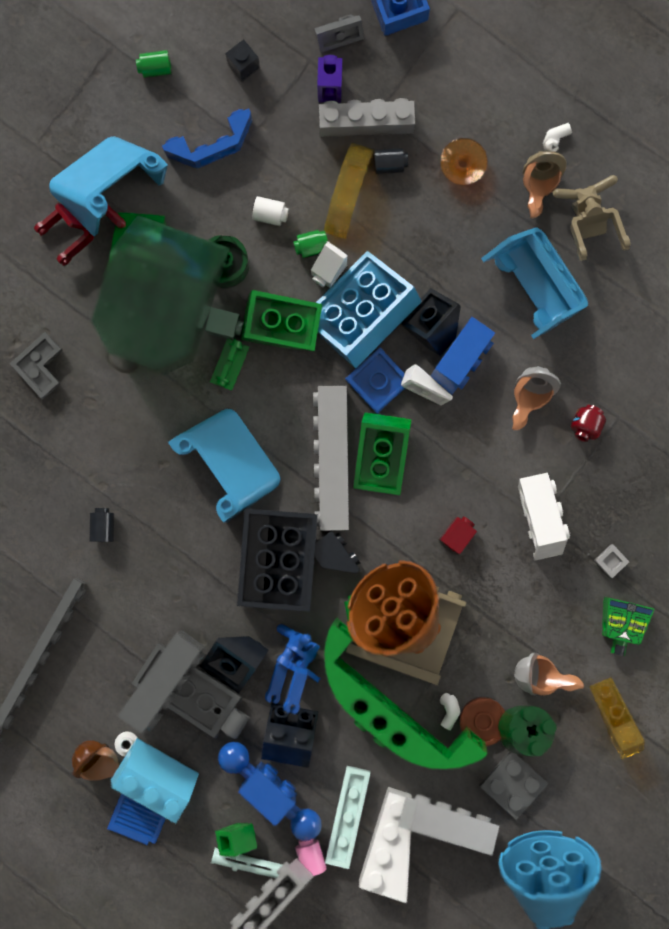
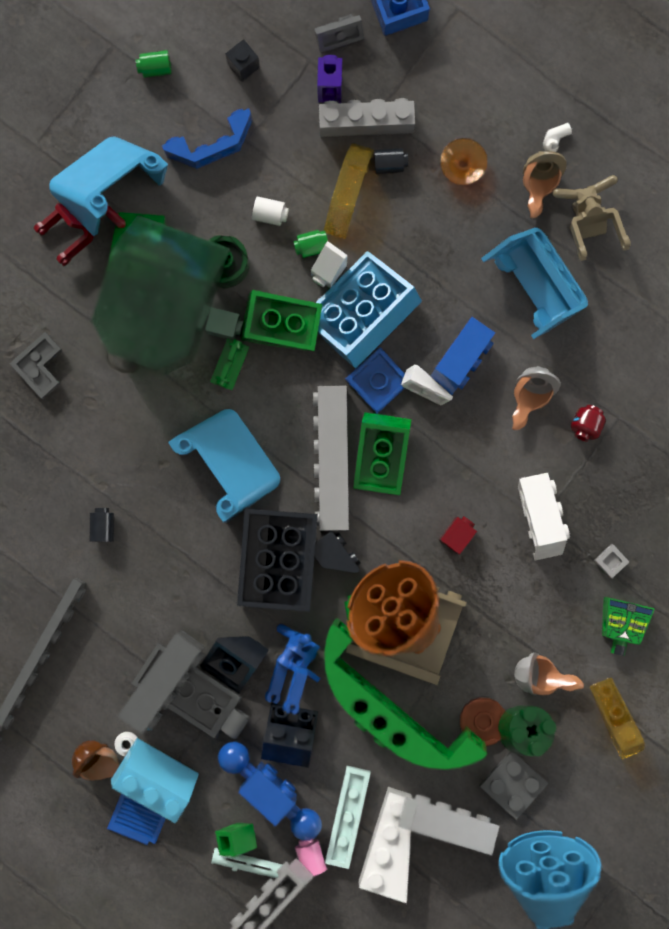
(434, 321): black slope -> none
(452, 710): white arm -> none

